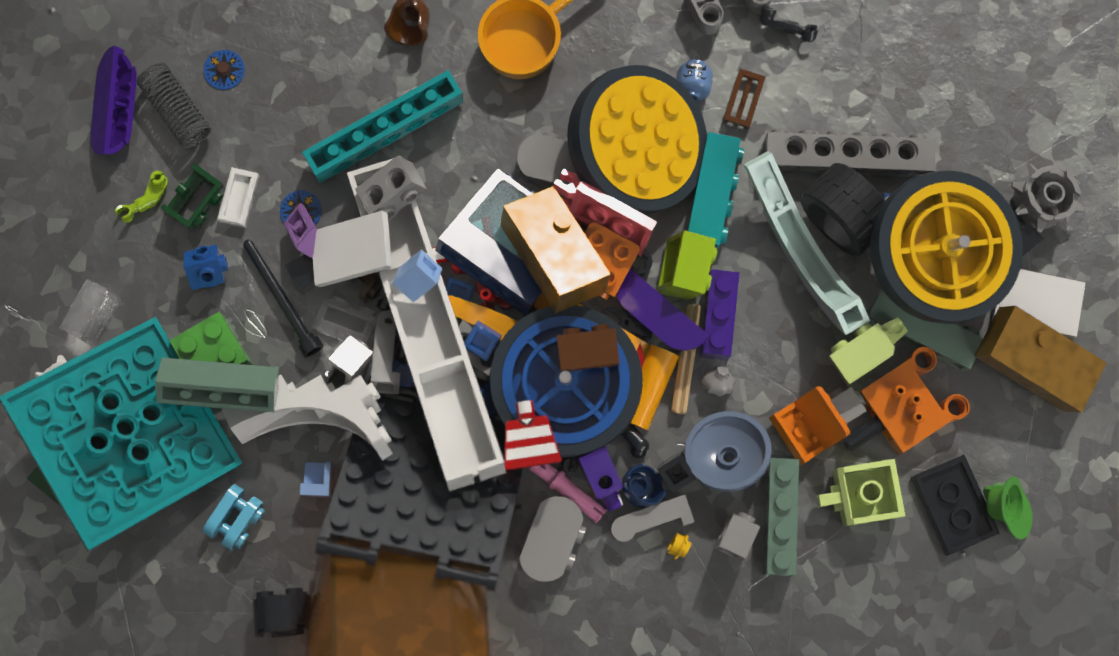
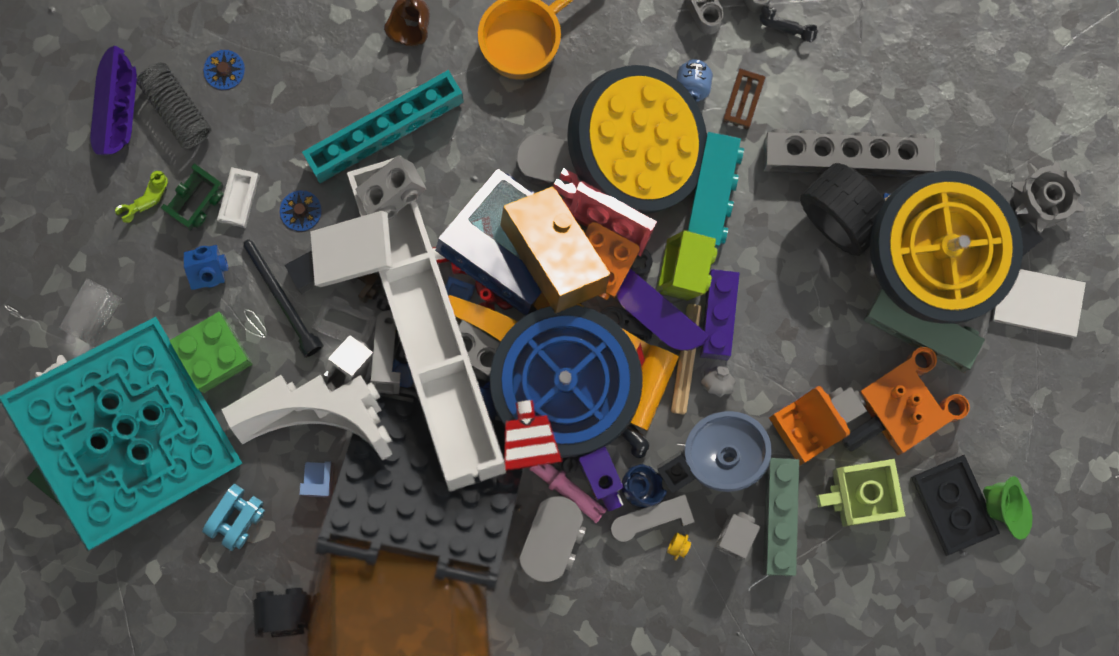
(217, 384): sand green brick -> none
(301, 230): medium lavender slope -> none
(417, 276): light blue panel -> none
(482, 340): blue tile -> none
(588, 349): reddish brown brick -> none
(816, 273): light aqua arch -> none
(867, 350): yellowish green hinge -> none
(1040, 359): pearl gold brick -> none

